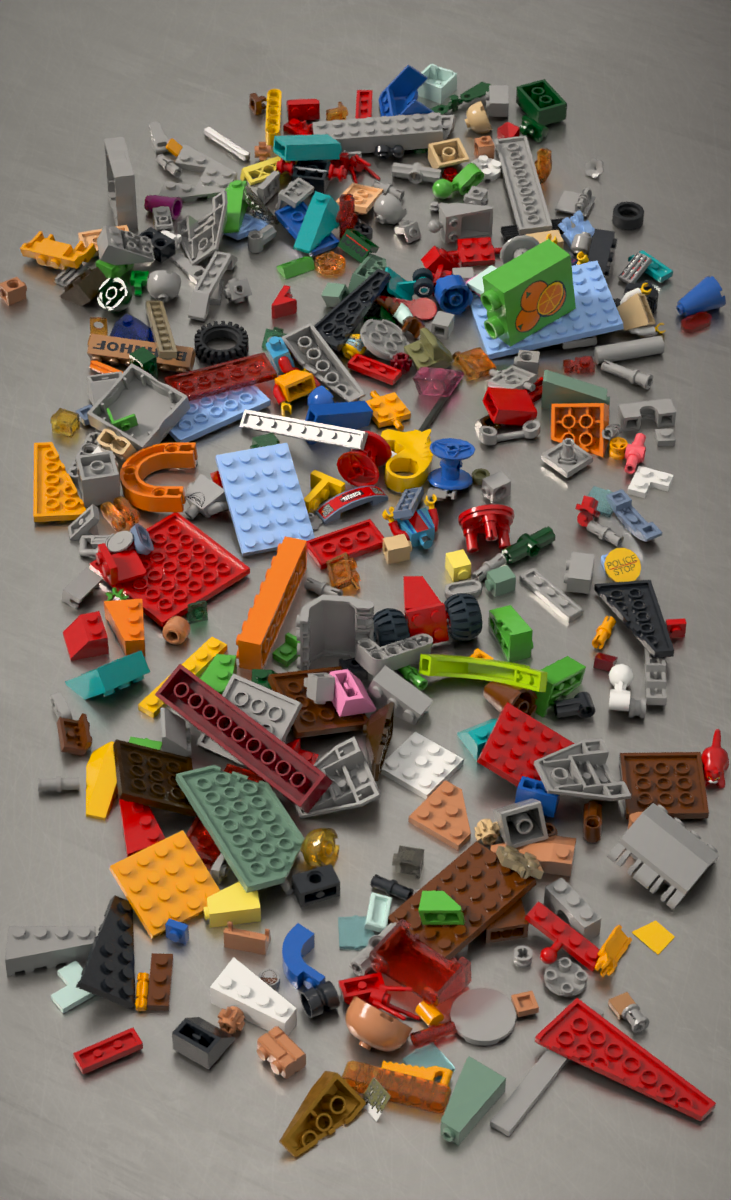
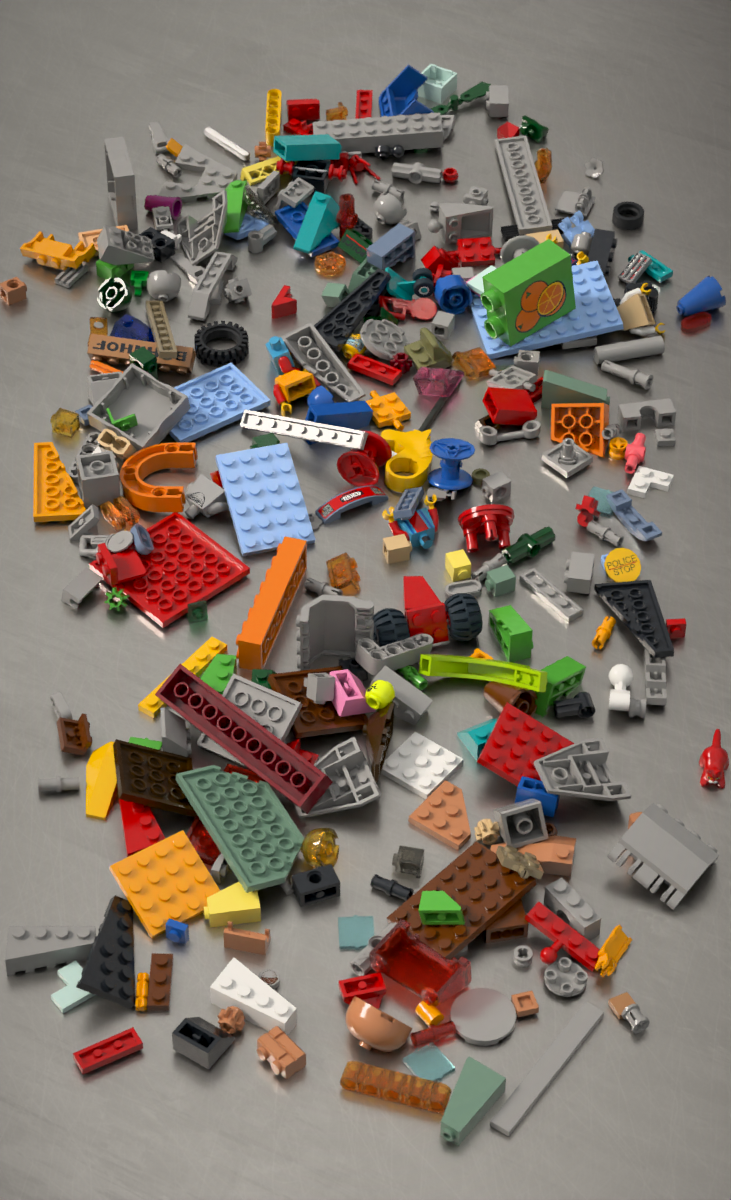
(84, 287): dark brown slope -> none
(86, 637): red slope -> none
(109, 676): teal wedge -> none
(127, 623): orange wedge -> none
(176, 630): nougat head -> none
(223, 377): clear red plate -> none
(256, 104): reddish brown tile -> none
(271, 333): clear green bracket -> none
(287, 652): bright green bracket -> none
(295, 947): blue arch -> none
(296, 267): bright green slope -> none
(319, 999): black wheel -> none
(322, 487): yellow bracket -> none
(324, 1109): pearl gold wedge -> none
(354, 540): red tile -> none
(364, 197): light nougat plate -> none
(375, 1098): sticker -> none
(378, 912): light aqua tile -> none
(380, 694): none -> neon yellow head
(380, 998): red plant -> none
(392, 247): none -> sand blue wedge
(403, 315): reddish brown piece -> none
(427, 1073): light orange piece -> none
(447, 153): tan slope -> none
(462, 182): bright green beam -> none
(477, 118): tan cylinder -> none
(484, 146): nougat brick -> none
(489, 166): white plate -> none
(541, 102): dark green brick -> none
(581, 365): clear red plate -> none
(592, 822): reddish brown piece -> none
(602, 1047): red wing -> none
(604, 661): dark red slope -> none
(654, 936): yellow sticker -> none
(666, 780): reddish brown plate -> none

